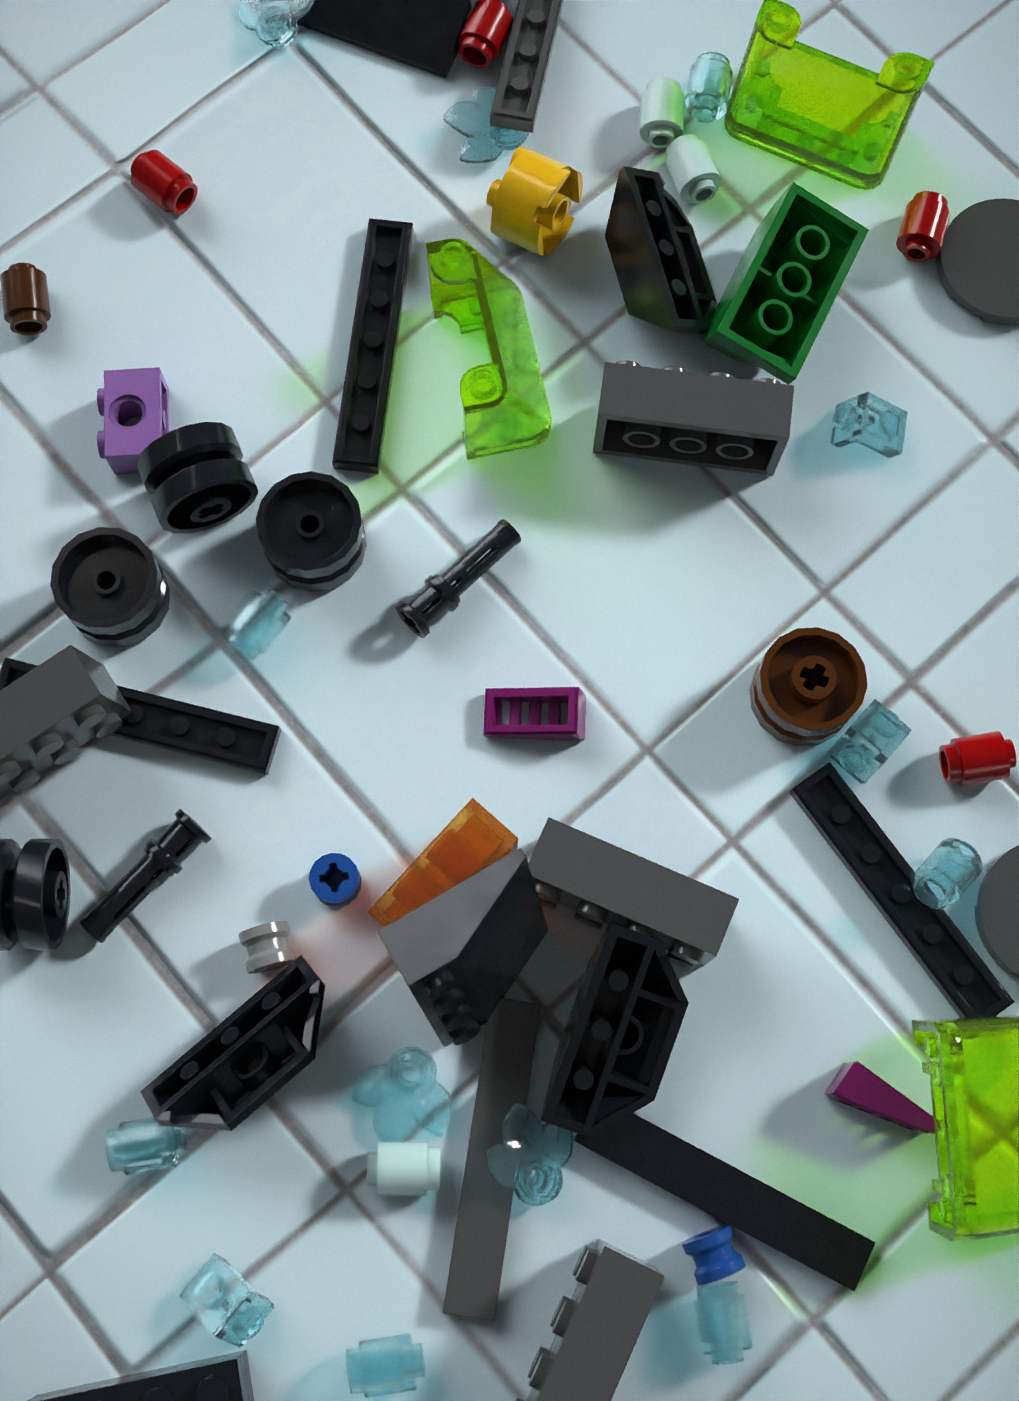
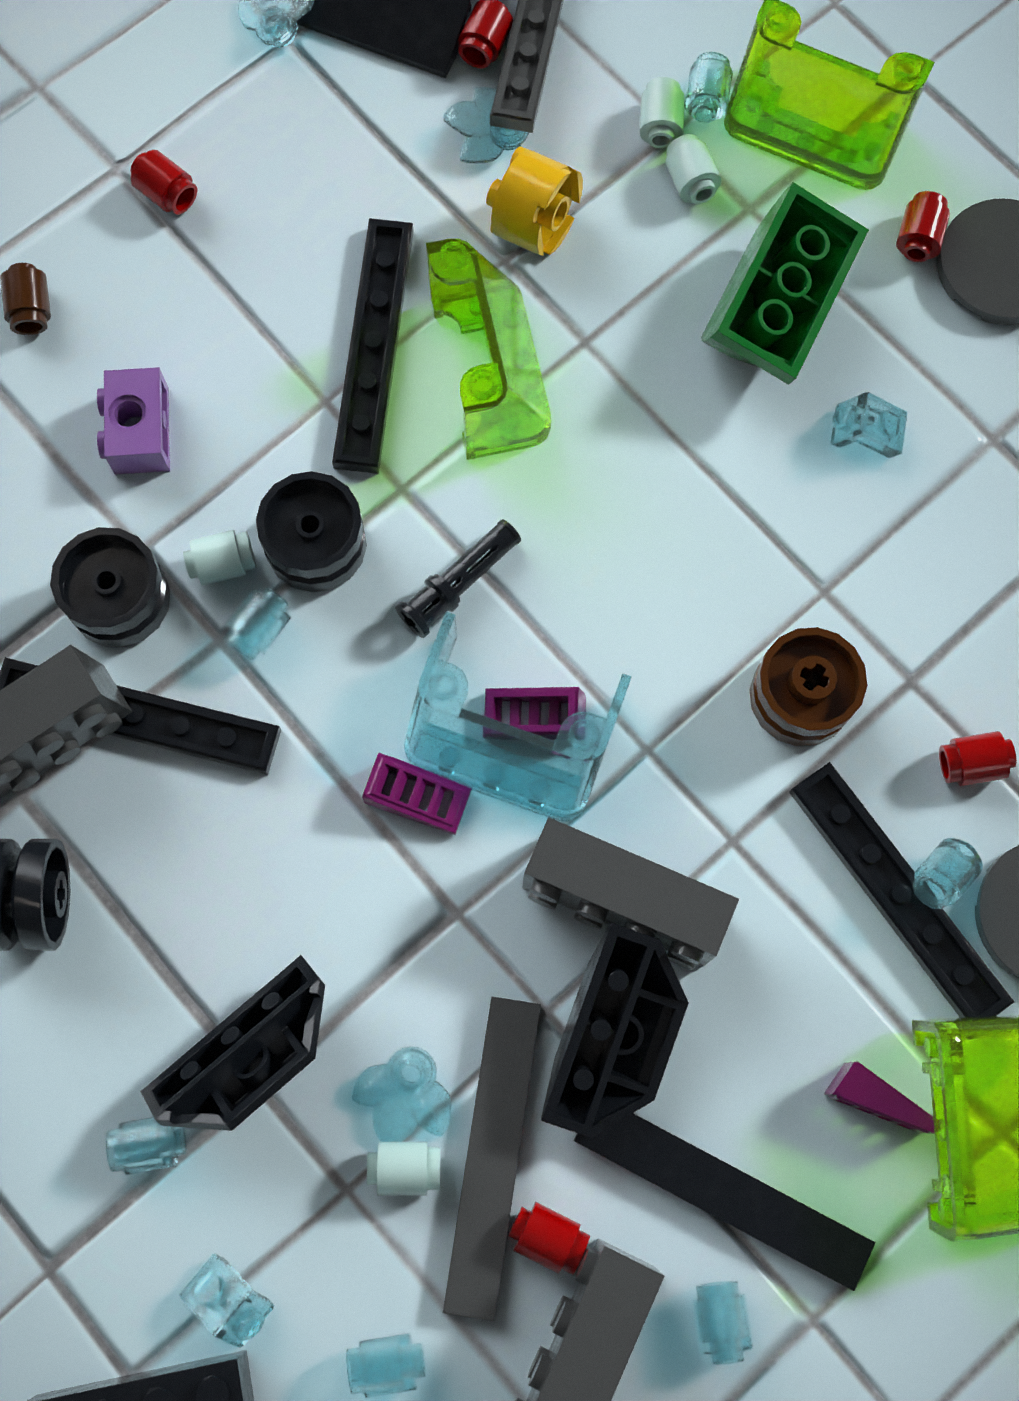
(161, 858): black pin -> none
(196, 477): black wheel -> none
(219, 557): none -> light aqua brick
(267, 947): light grey wheel -> none
(337, 889): blue wheel -> none
(386, 764): none -> magenta slope
(460, 850): clear orange brick -> none
(469, 946): black slope -> none
(500, 758): none -> clear light blue windscreen
(528, 1150): clear light blue plate -> none
(549, 1238): none -> red brick
(657, 255): black wedge -> none
(693, 418): dark grey brick -> none
(713, 1254): blue wheel -> none
(869, 742): clear light blue bracket -> none

